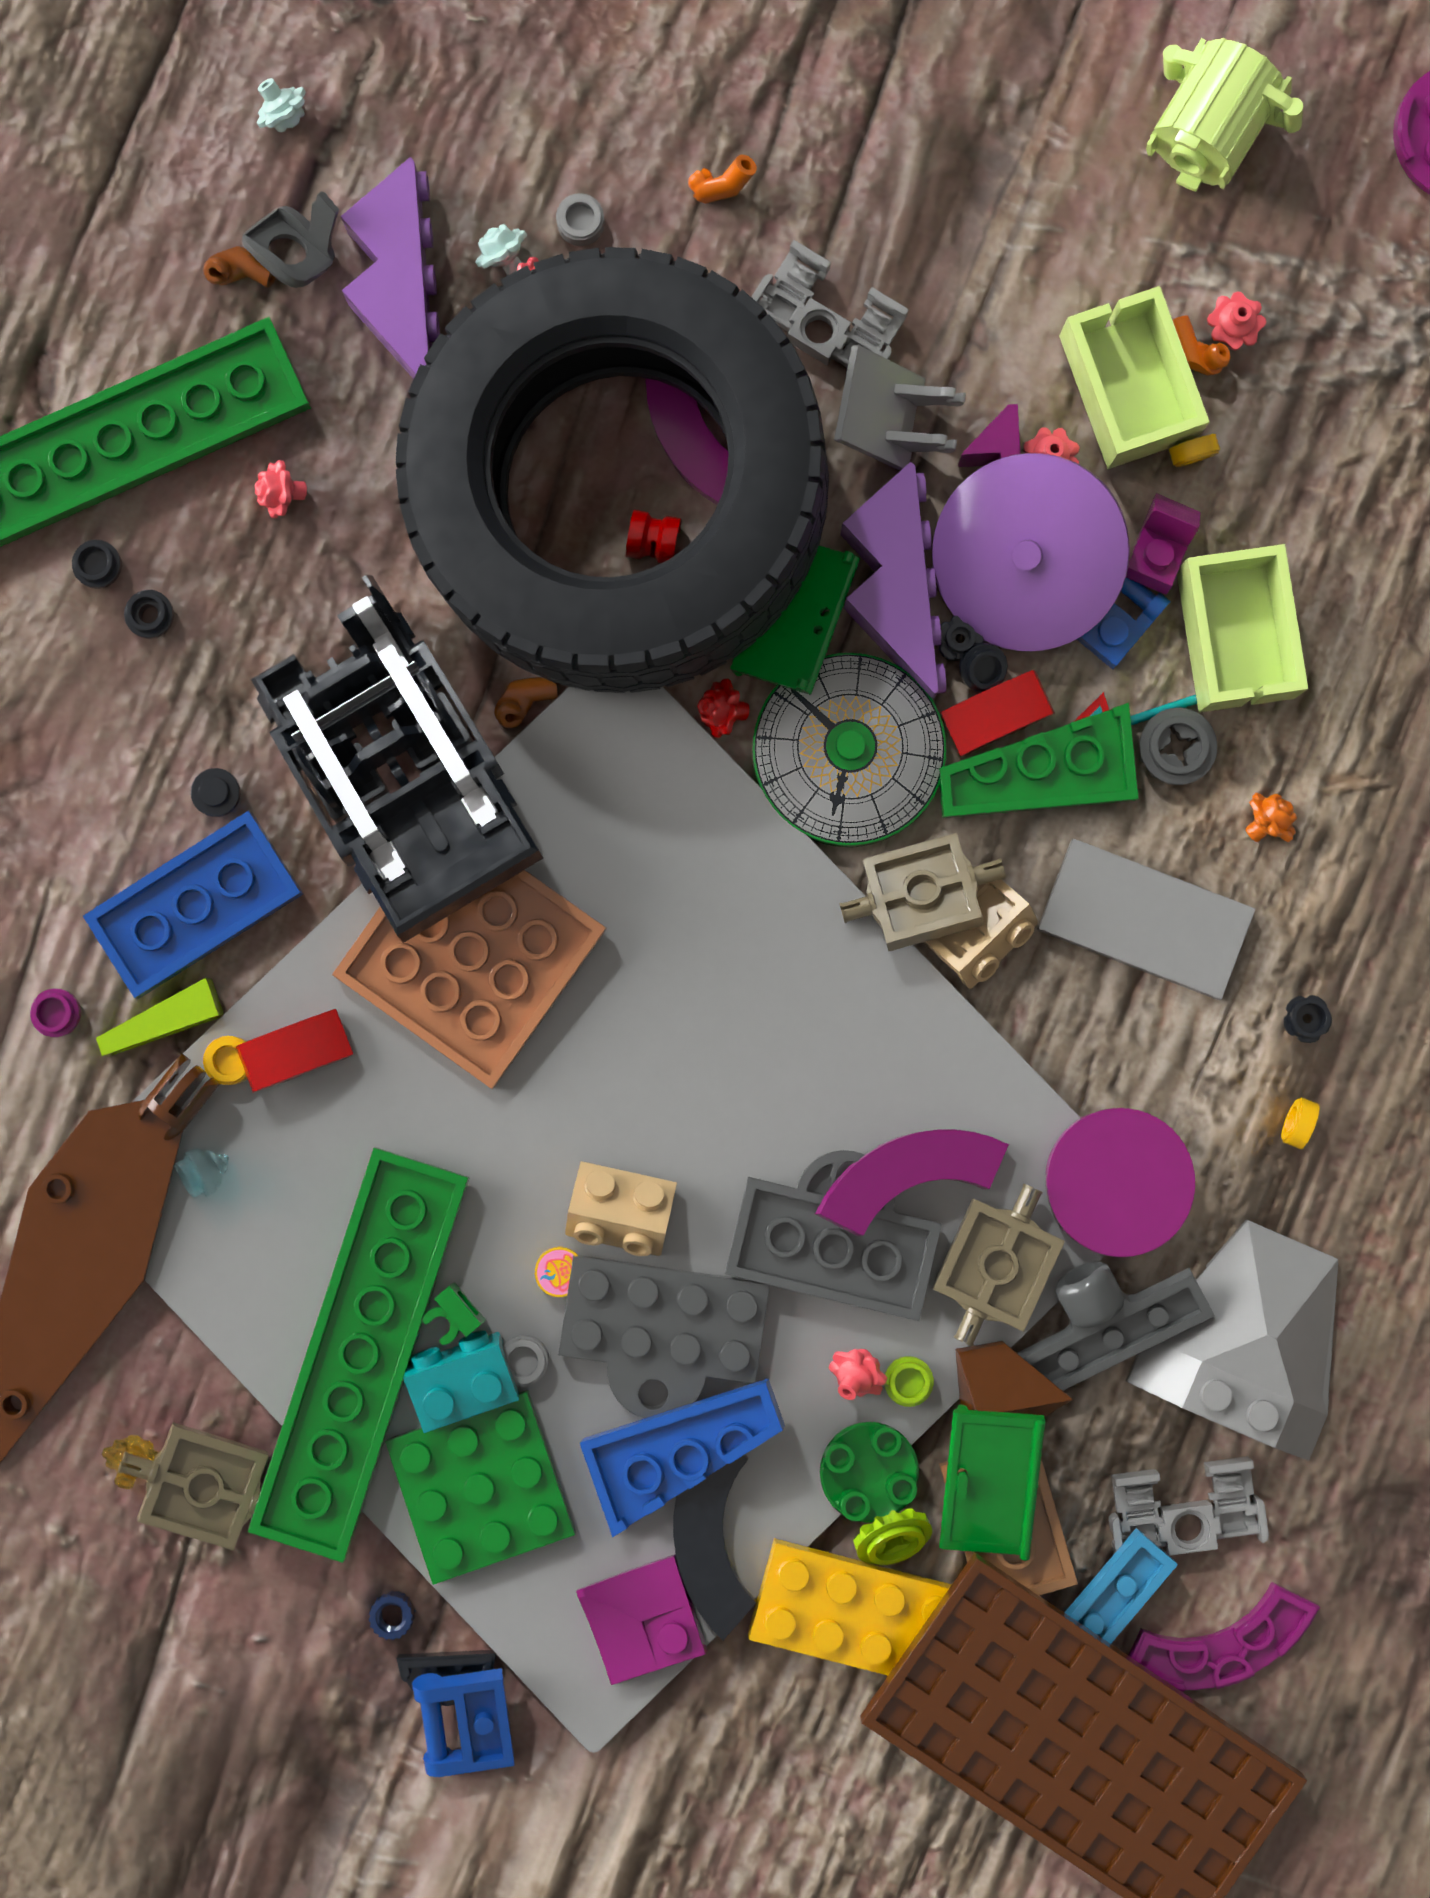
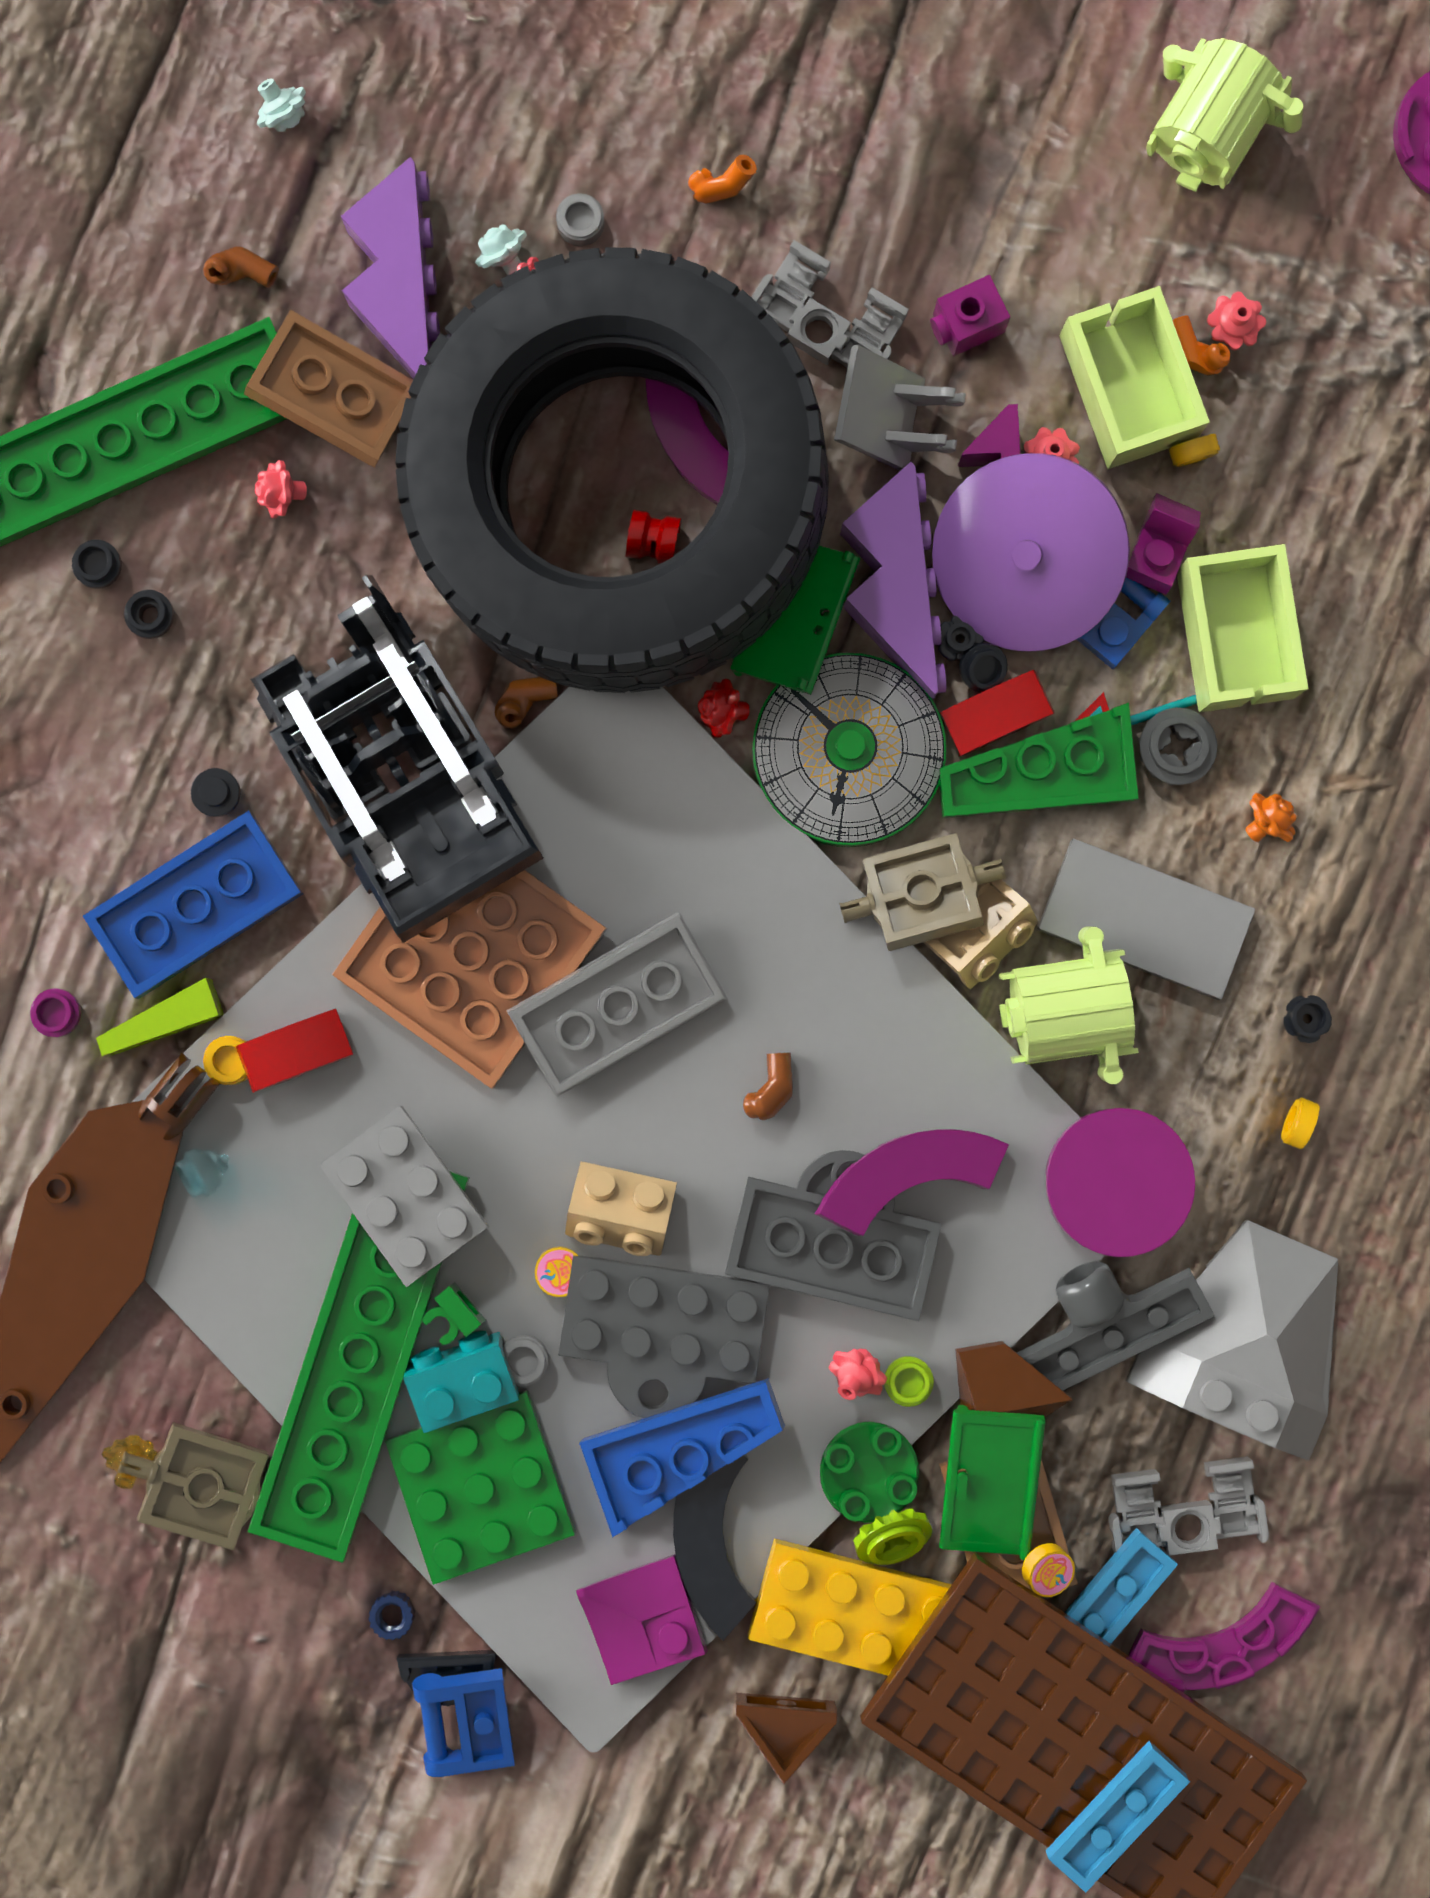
(313, 236): dark grey piece -> none
(330, 388): none -> medium nougat plate
(403, 1195): none -> light grey plate
(617, 1004): none -> light grey tile
(775, 1092): none -> dark orange arm
(785, 1727): none -> reddish brown slope
(969, 316): none -> magenta brick
(998, 1264): dark tan plate -> none
(1048, 1570): none -> tile
(1073, 1008): none -> yellowish green container
(1117, 1816): none -> dark azure plate

